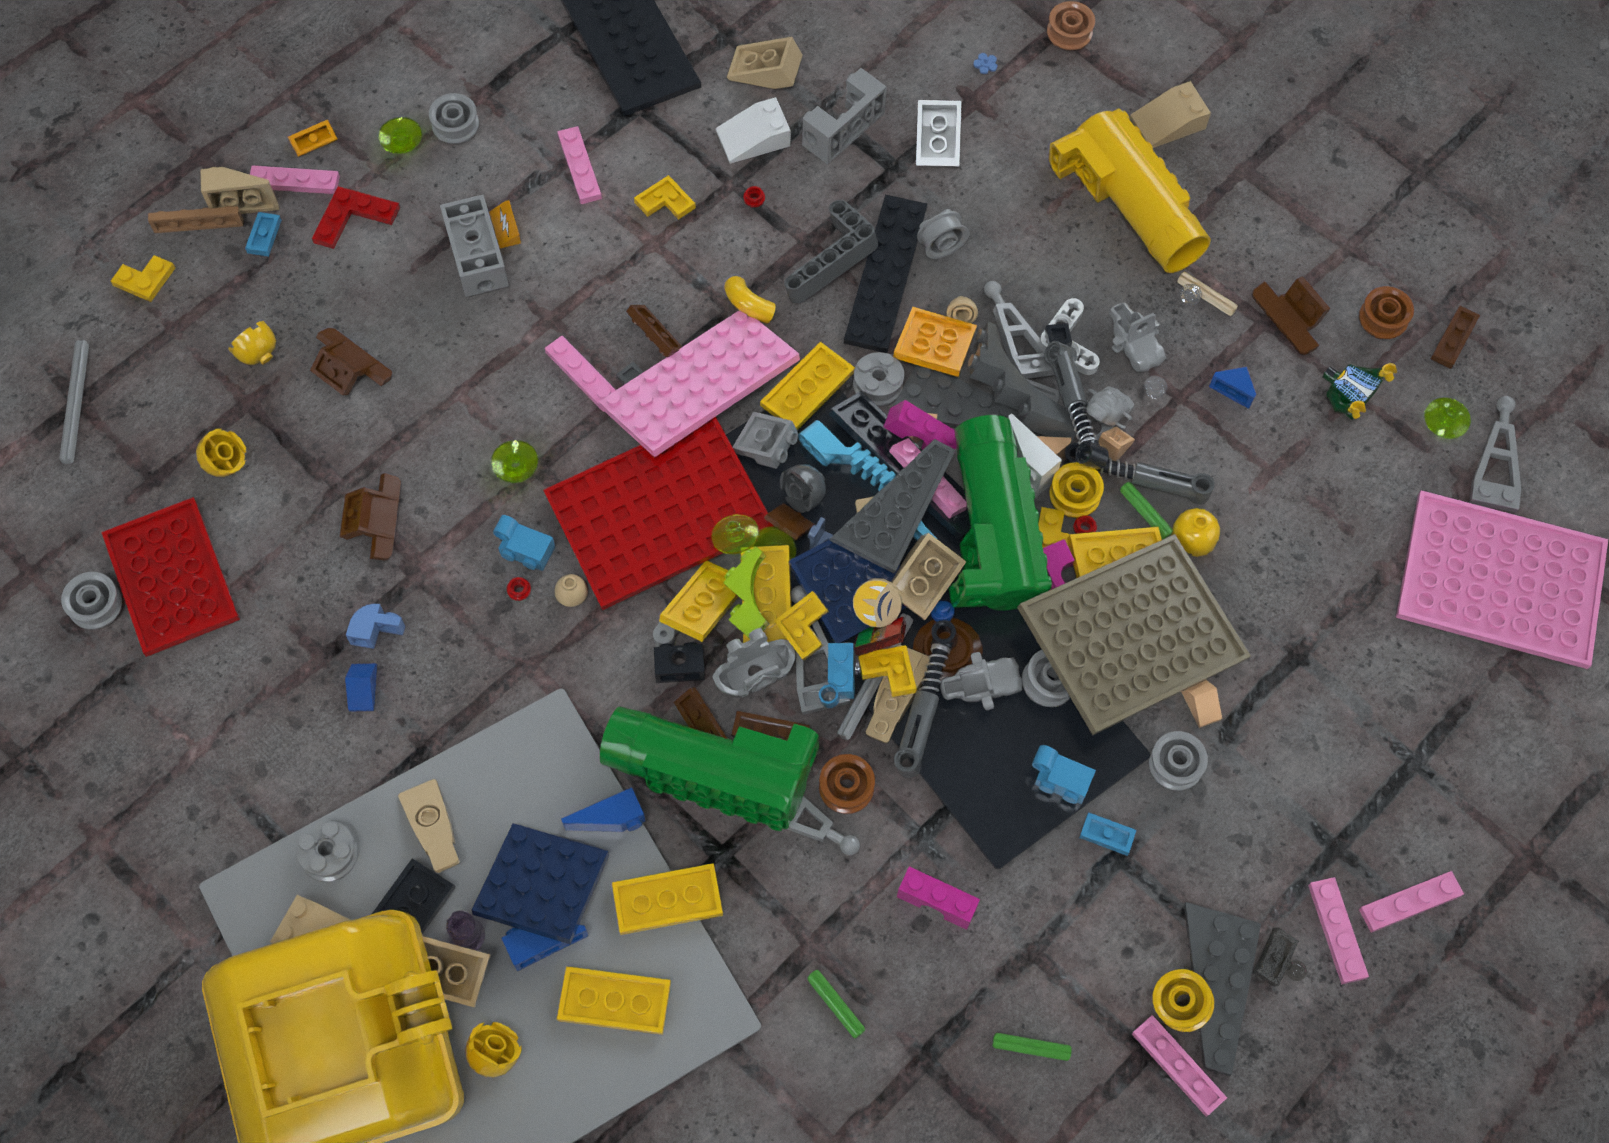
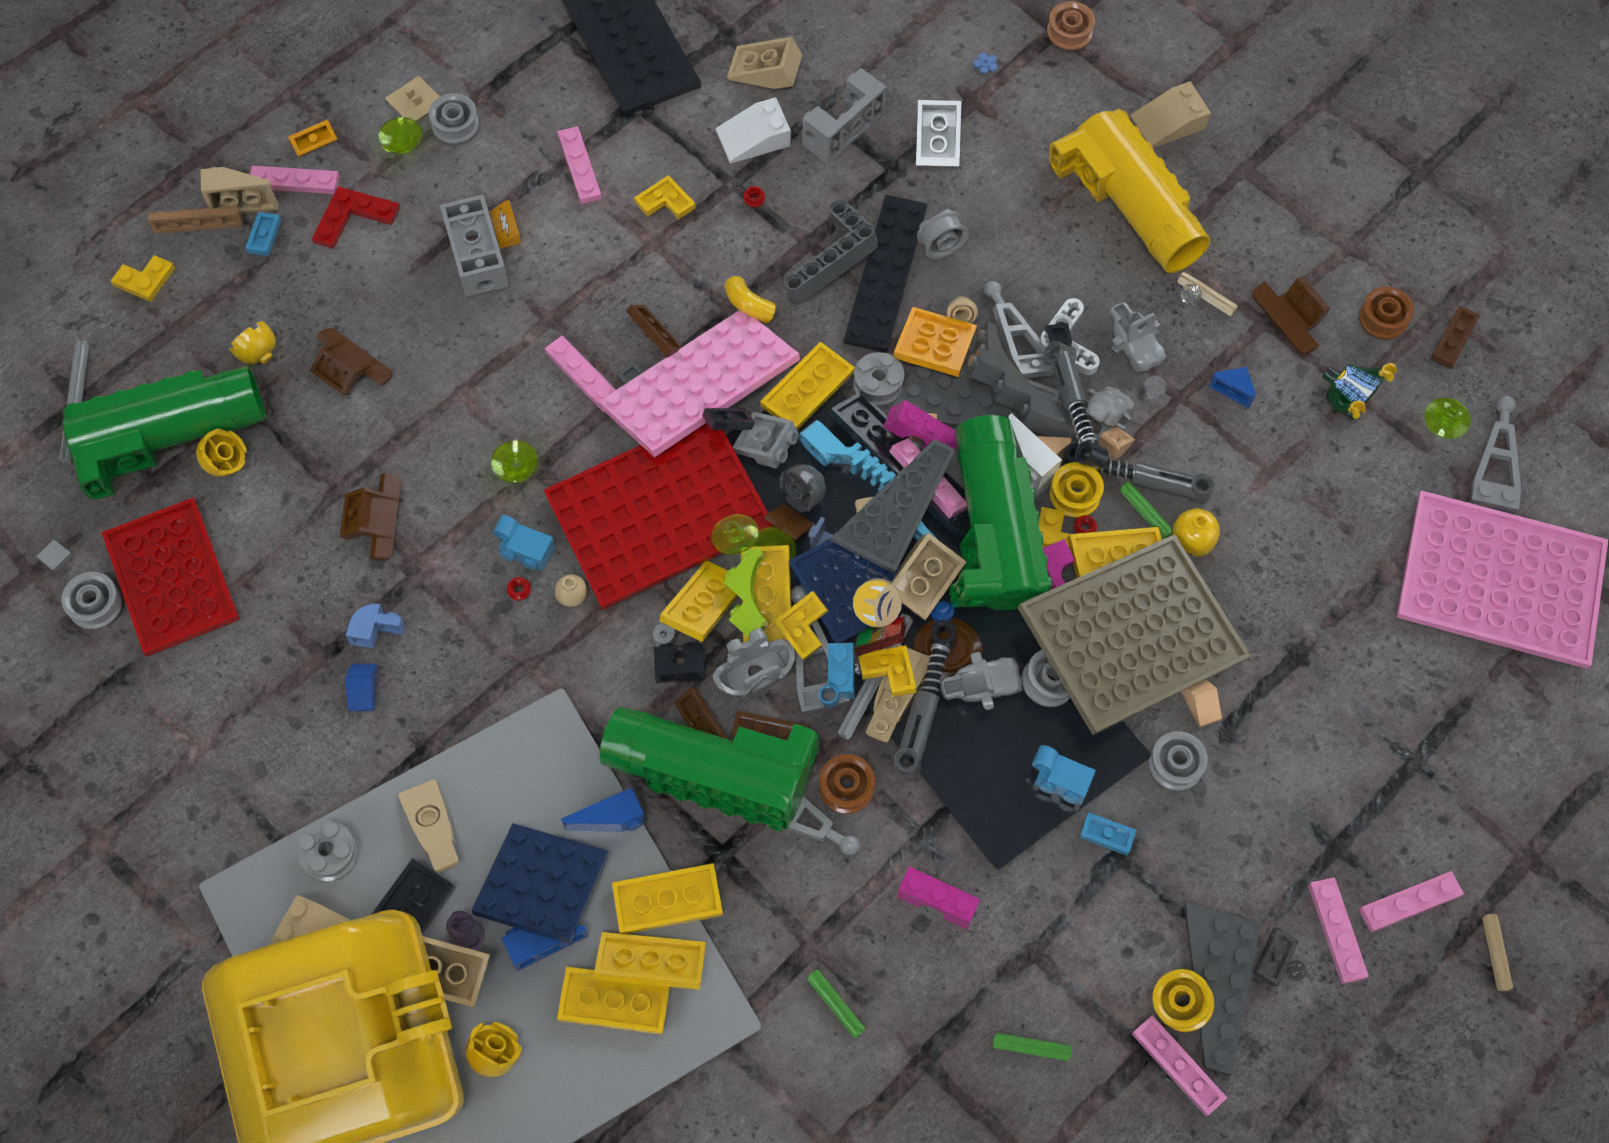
(54, 556): none -> light grey tile
(124, 429): none -> green piece
(413, 99): none -> tan piece
(650, 960): none -> yellow plate
(728, 419): none -> black plate
(1497, 952): none -> tan axle

